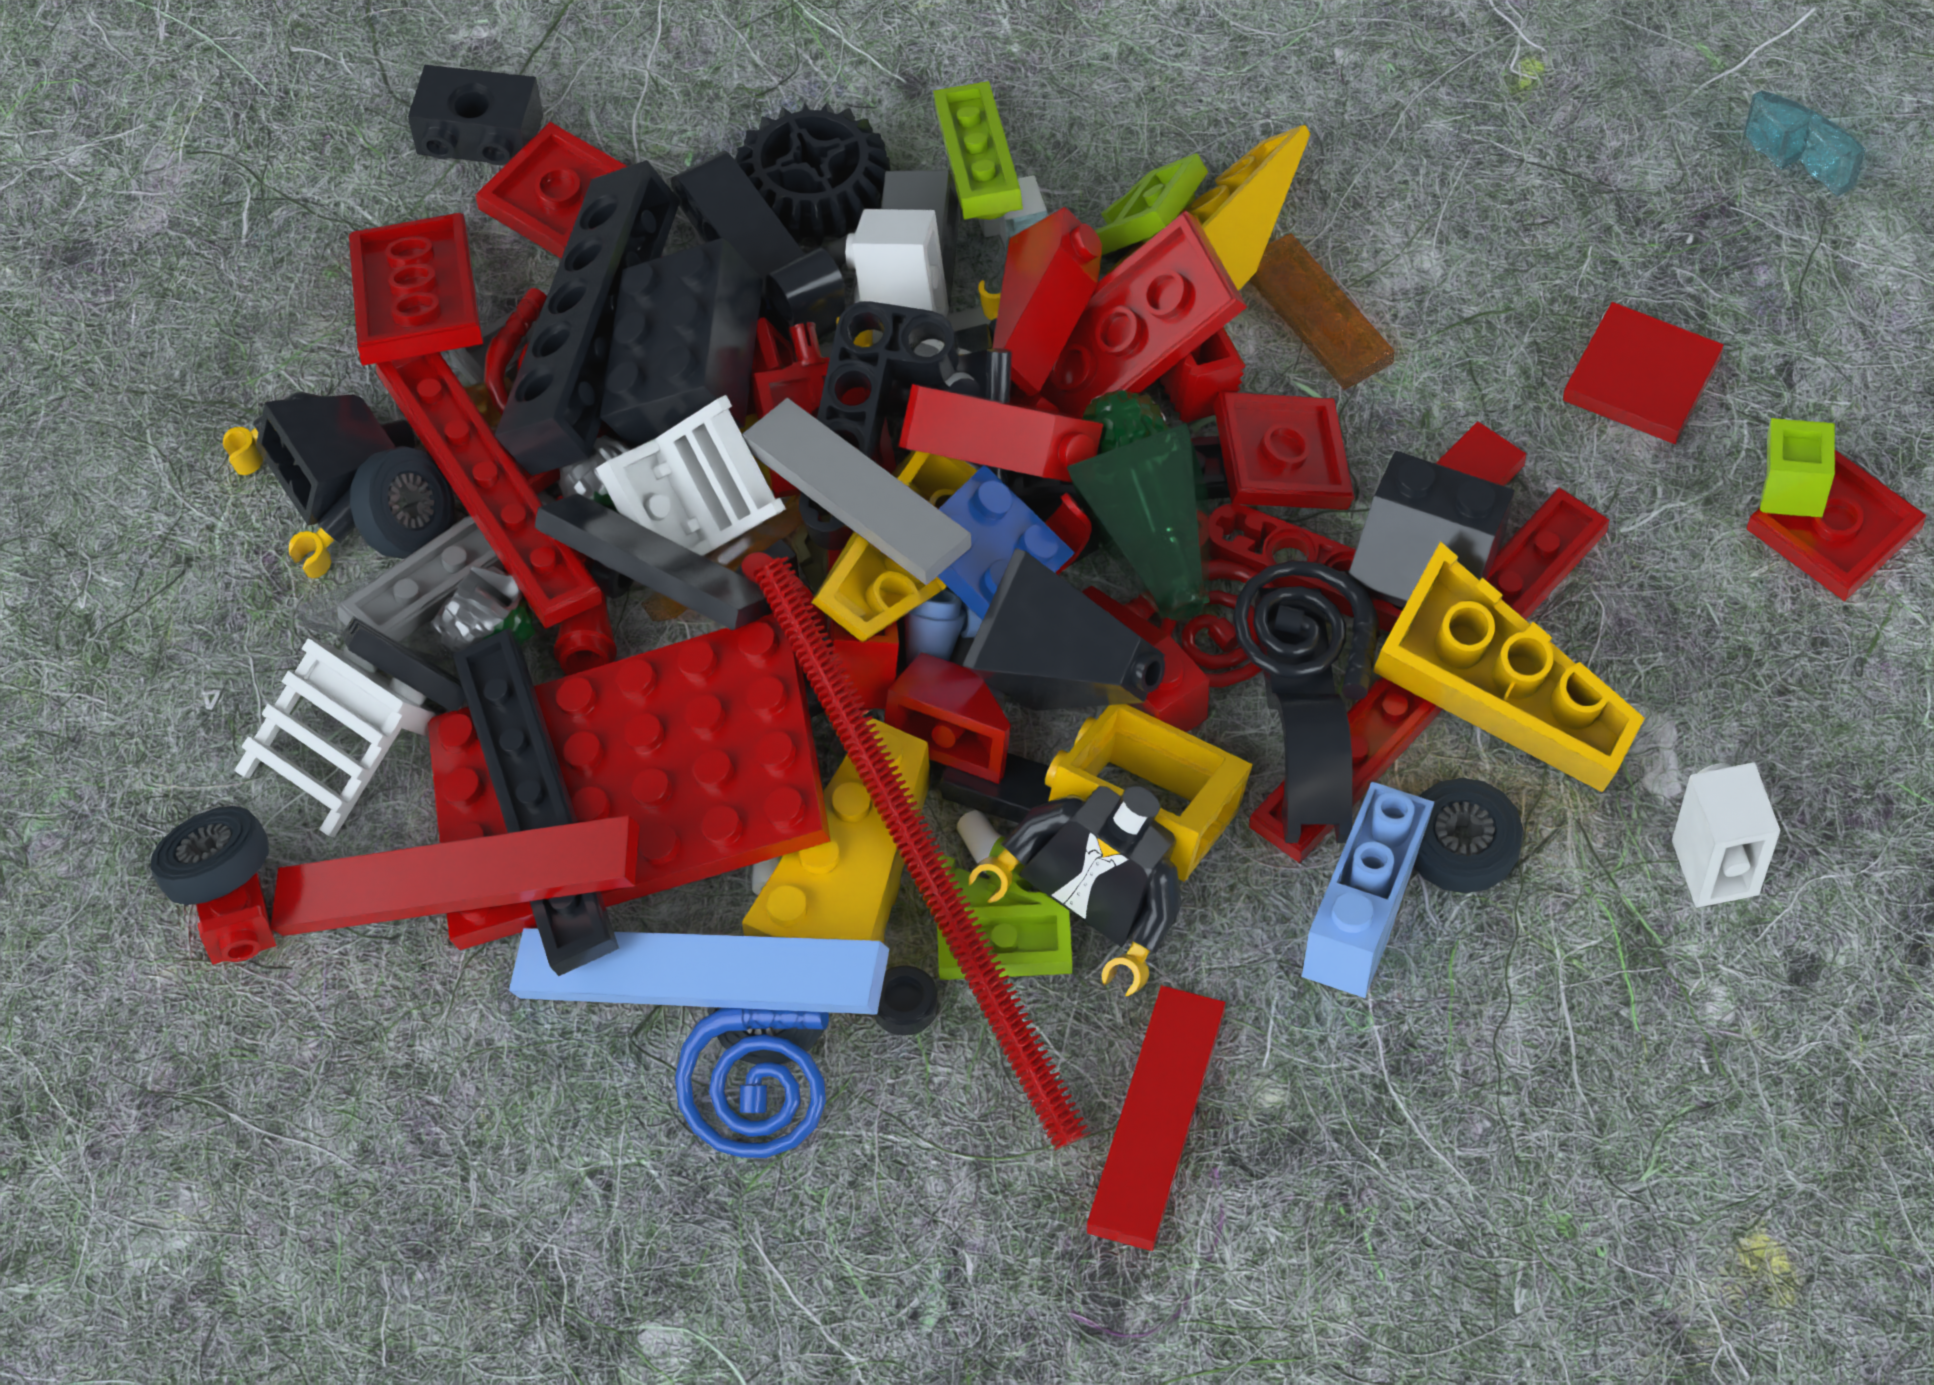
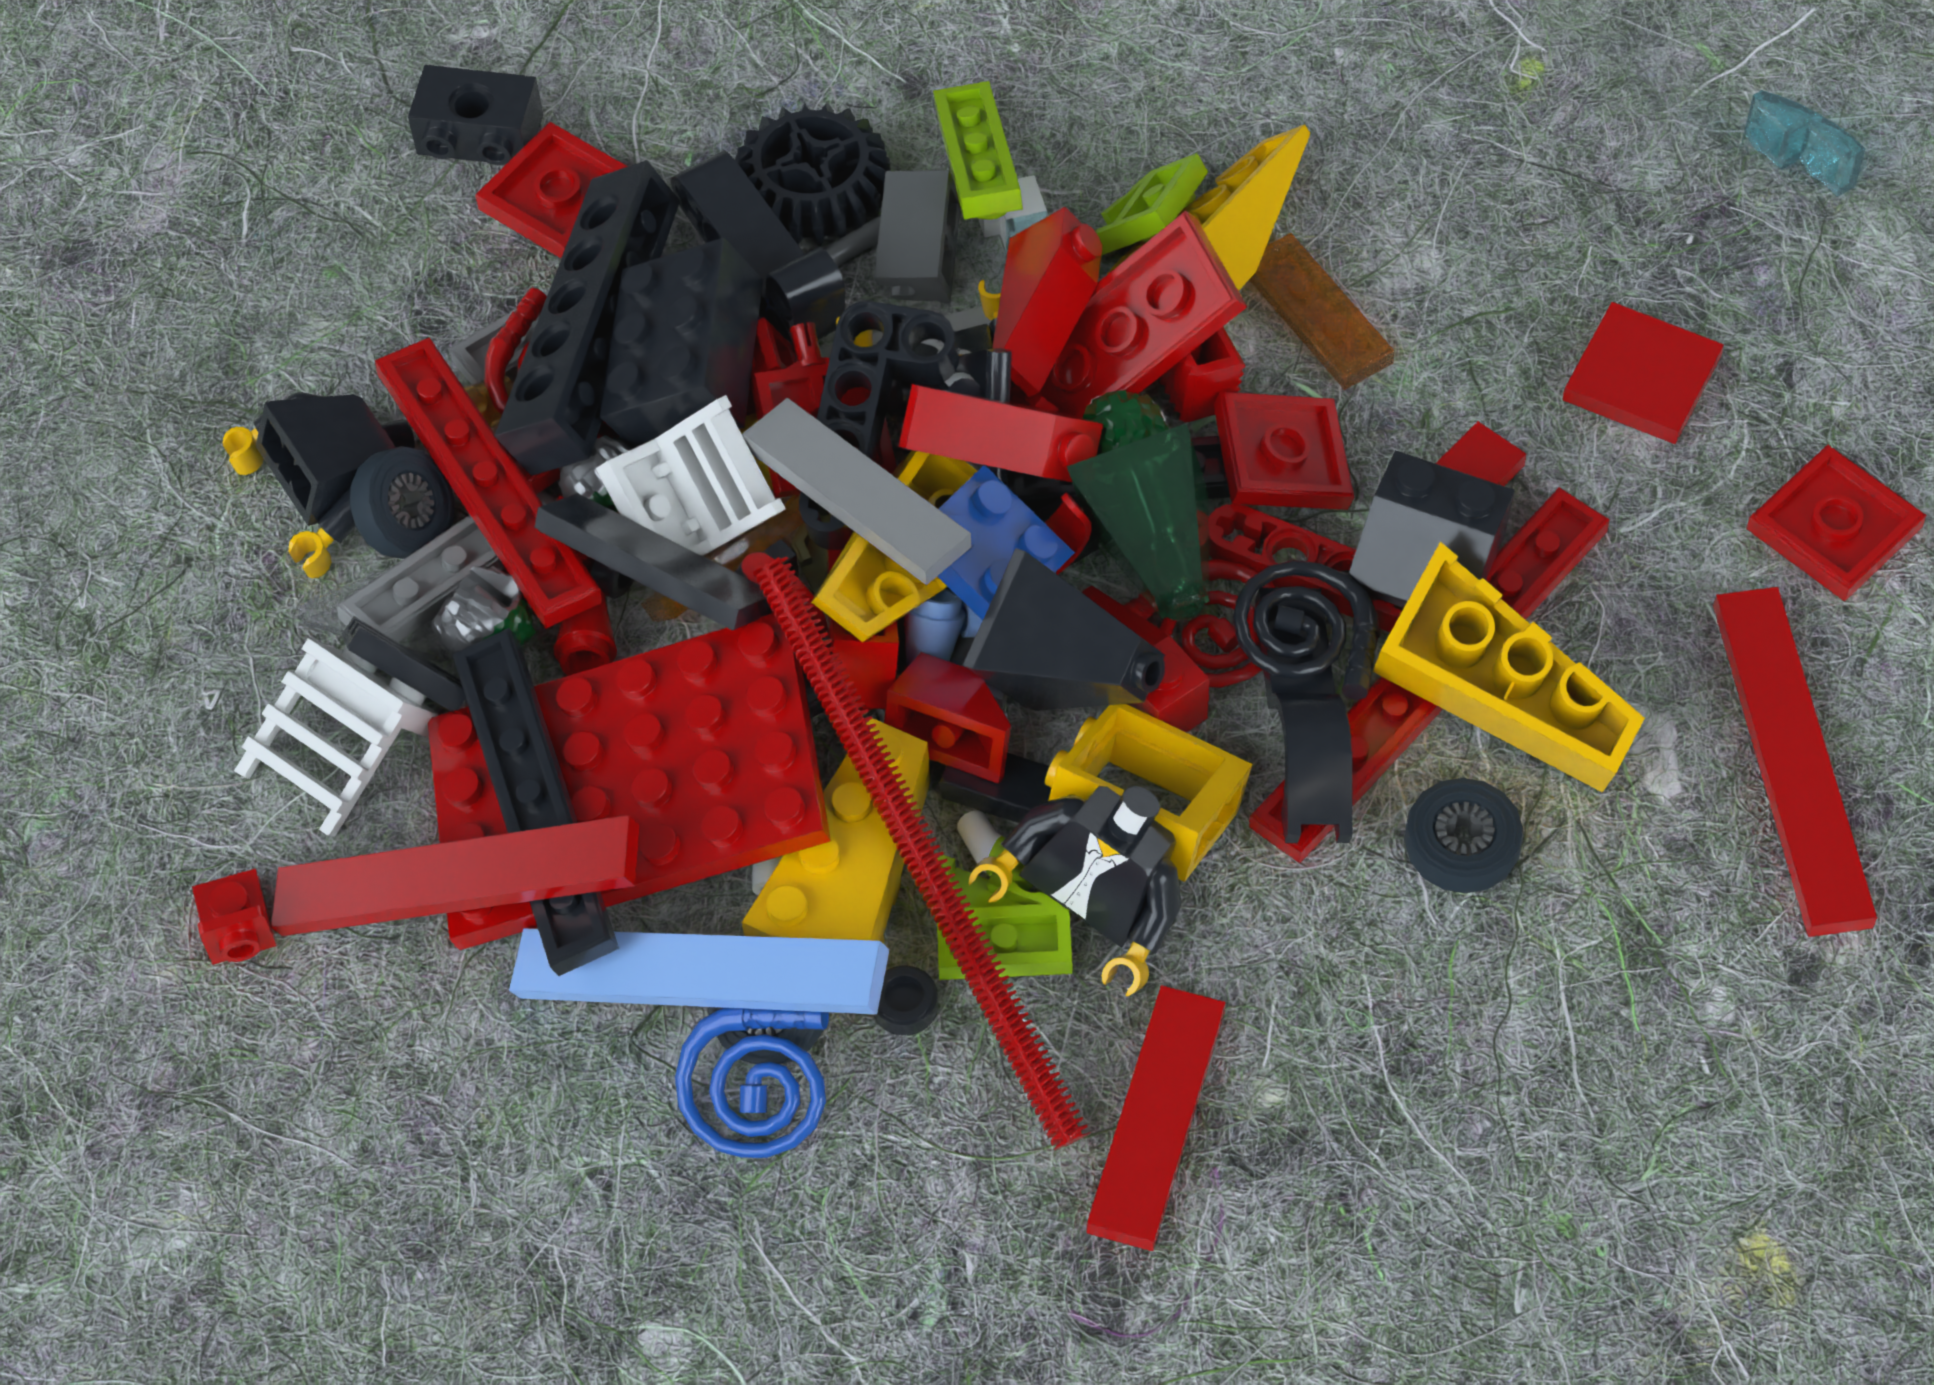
(209, 855): black bush -> none
(413, 289): red tile -> none
(898, 260): white brick -> none
(1366, 890): light blue slope -> none
(1725, 834): white brick -> none
(1794, 763): none -> red tile
(1798, 467): lime panel -> none

